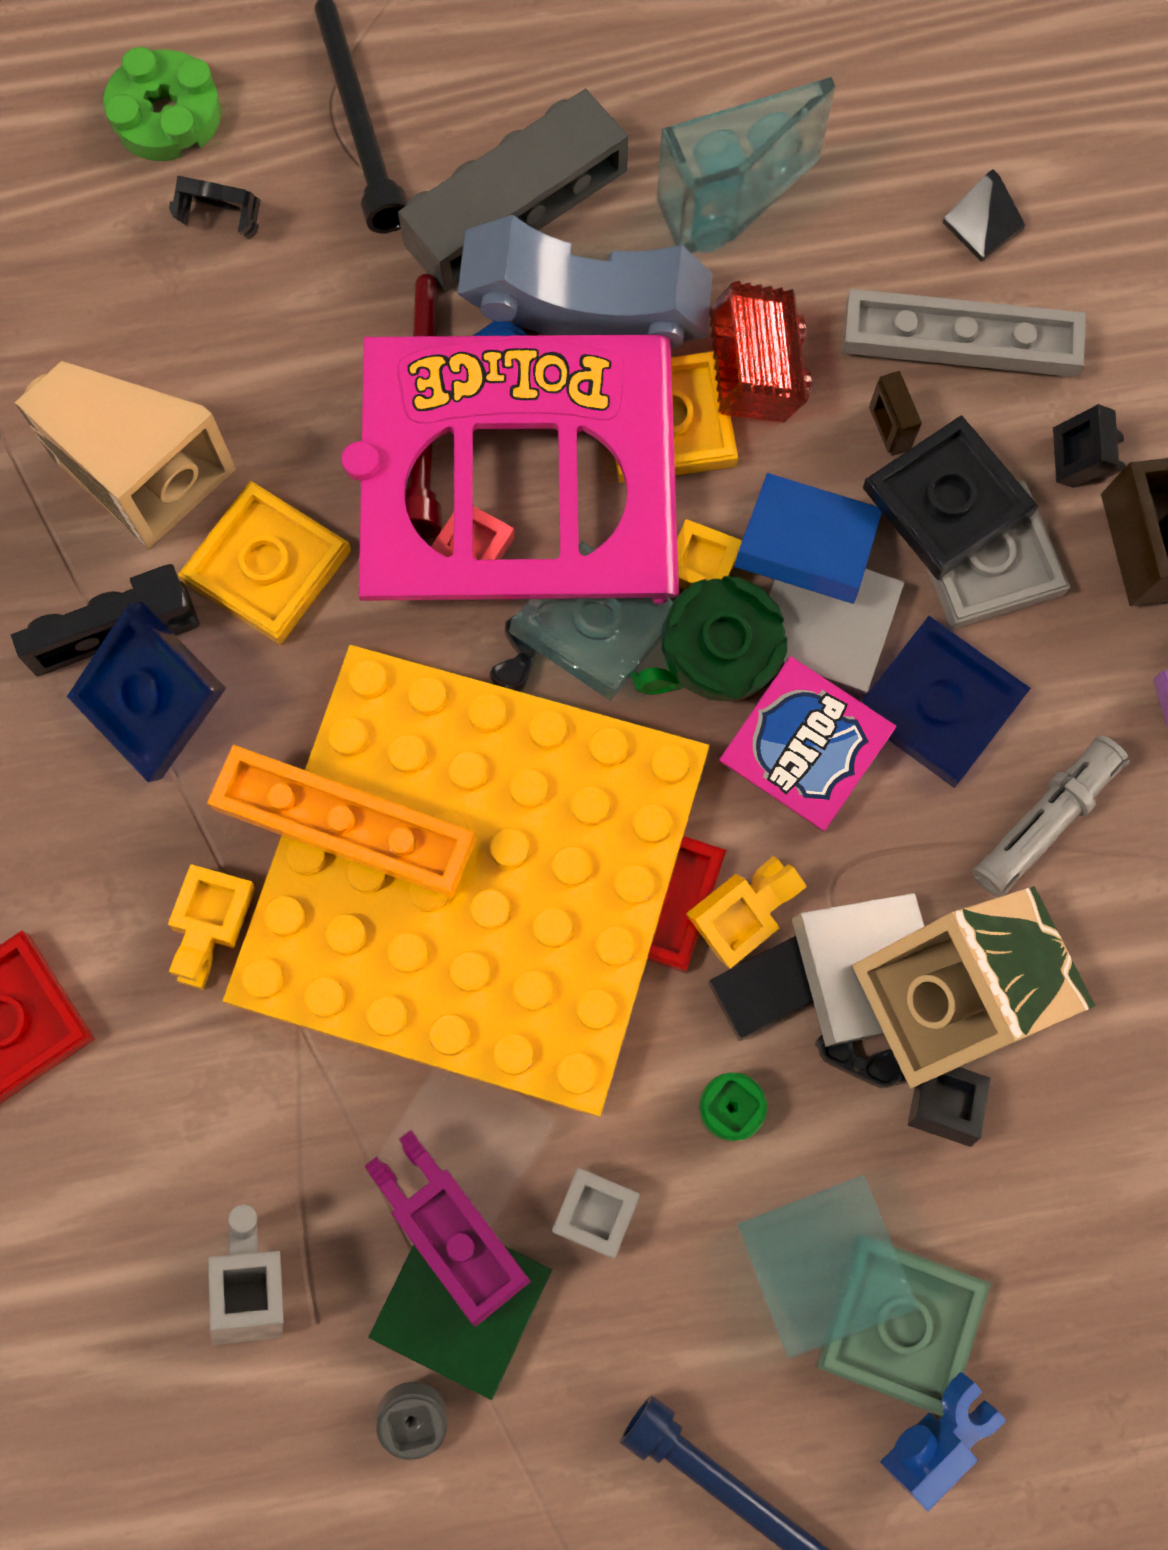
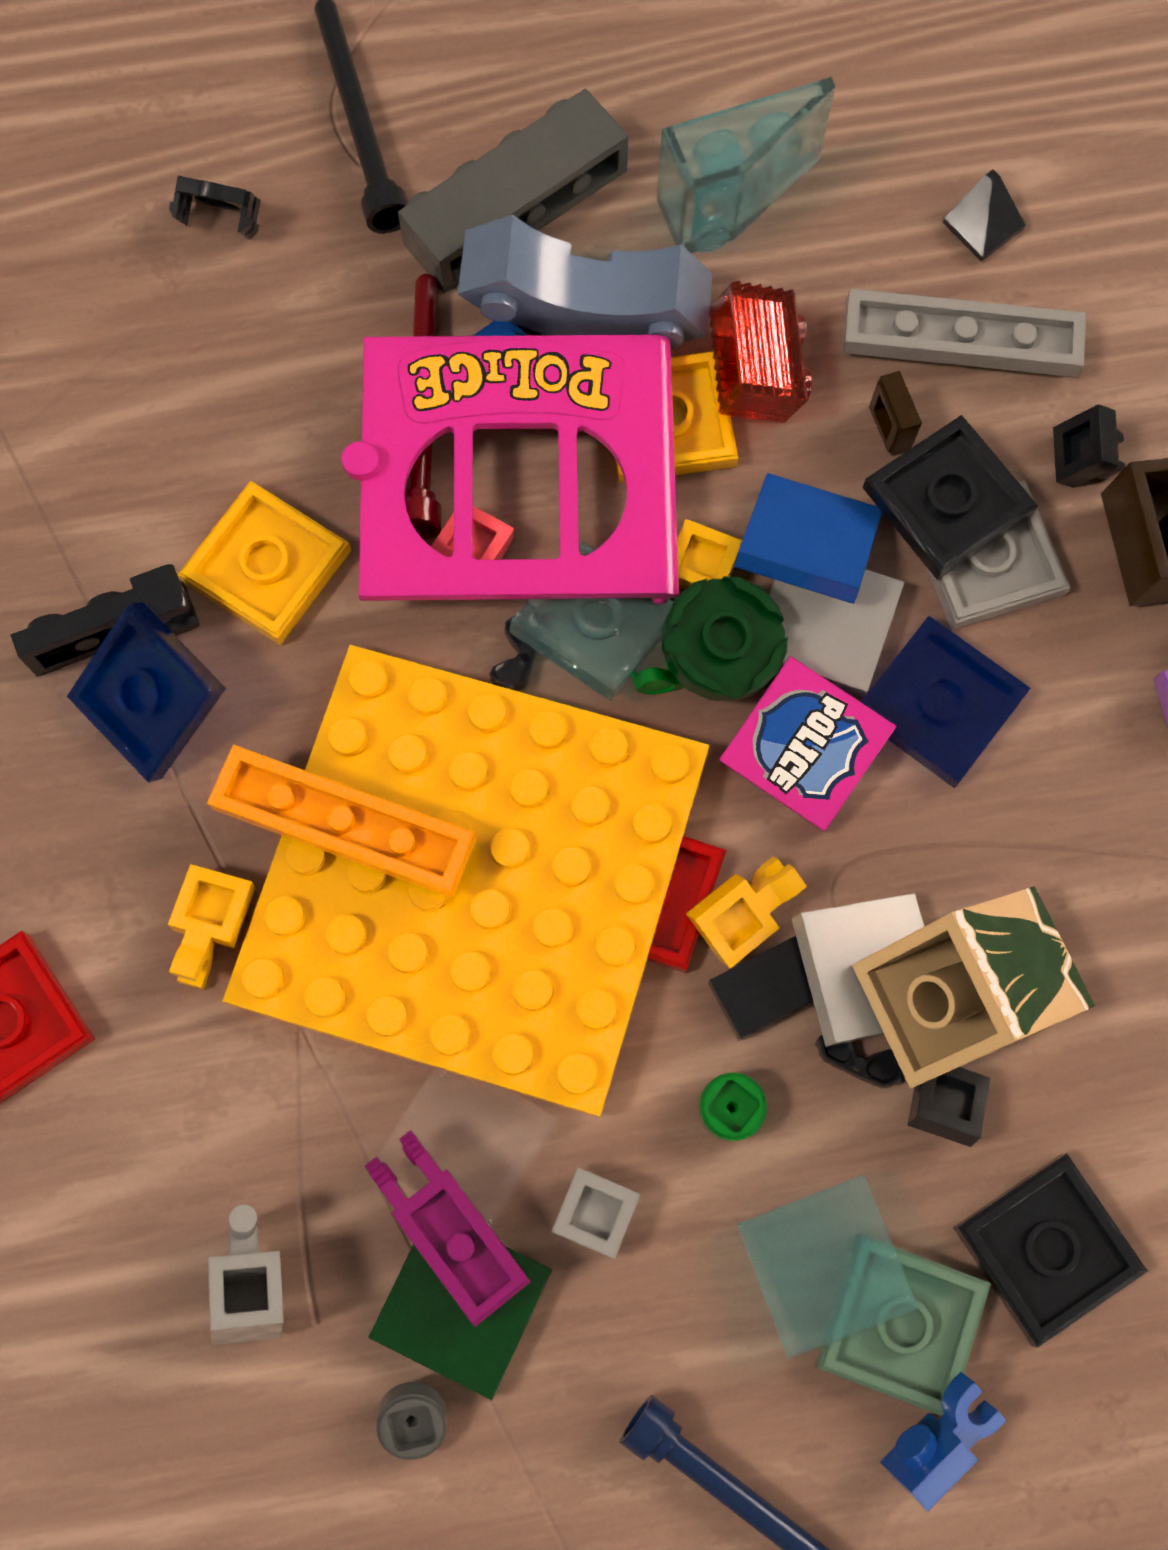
(128, 445): tan slope -> none
(154, 76): bright green plate -> none
(1050, 1250): none -> black tile
(1068, 796): light grey pin -> none

